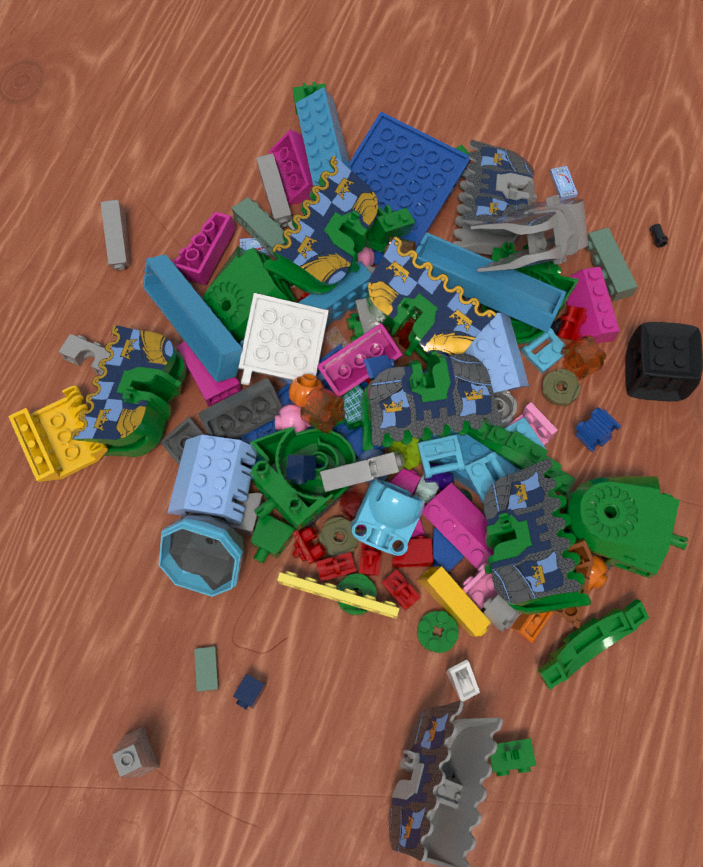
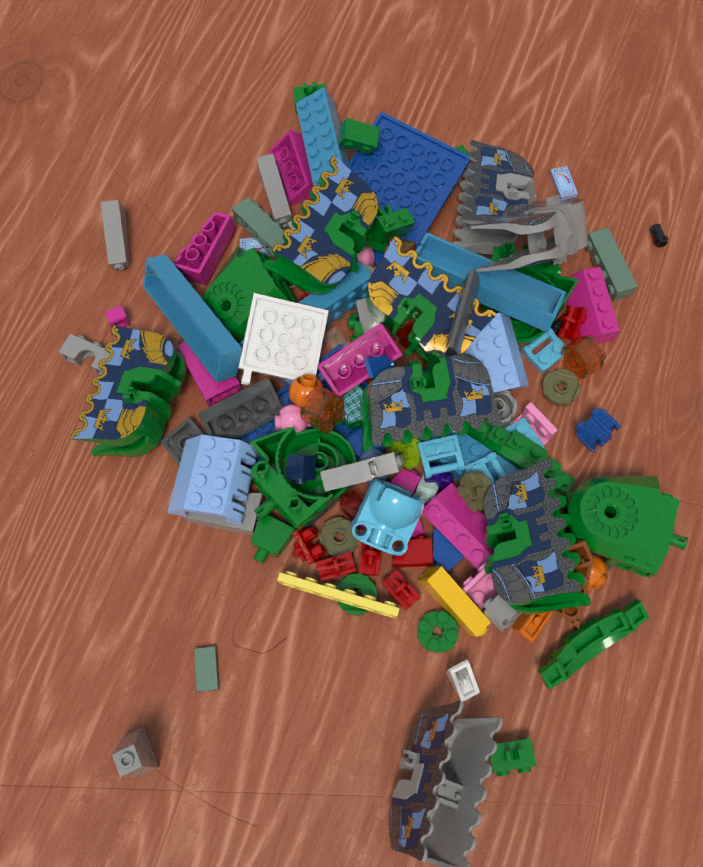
(48, 441): yellow slope -> none
(117, 317): none -> dark pink slope
(202, 554): rock -> none
(249, 692): dark blue brick -> none
(358, 136): none -> green brick
(462, 314): none -> dark grey slope
(474, 497): none -> olive plate
(663, 361): black piece -> none

